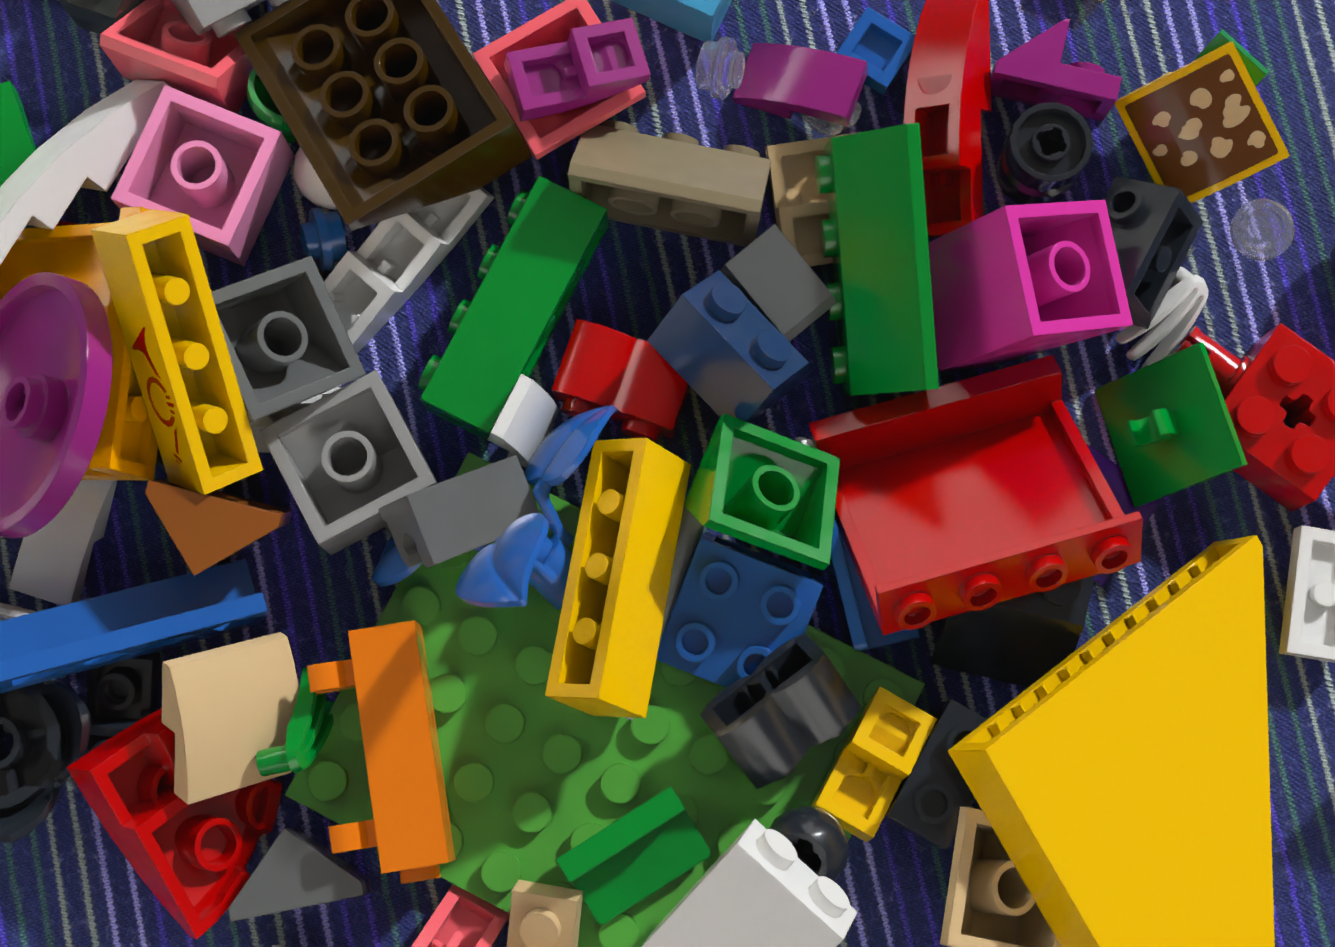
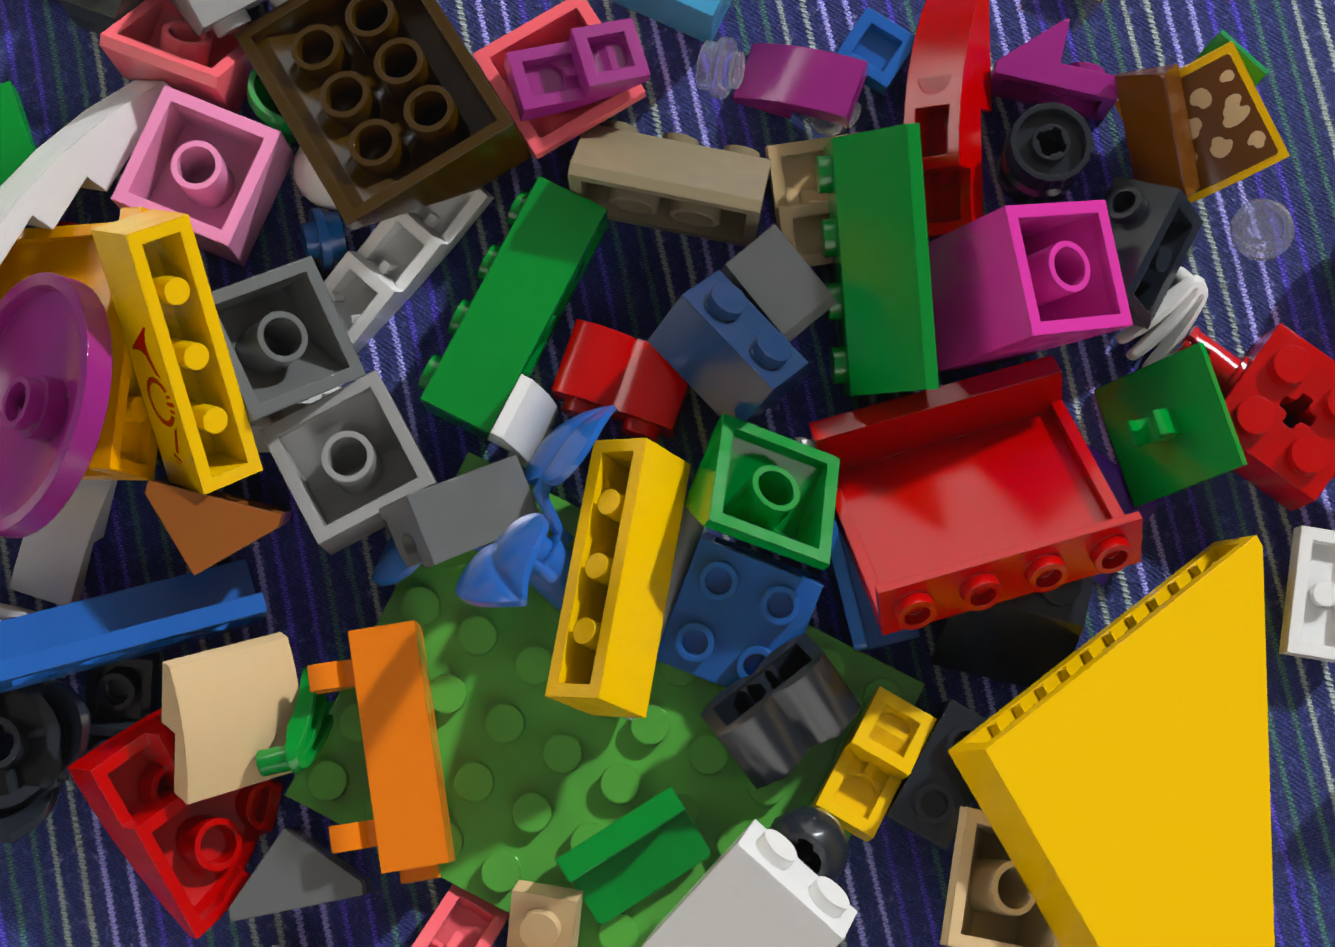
(1158, 127): none -> reddish brown slope

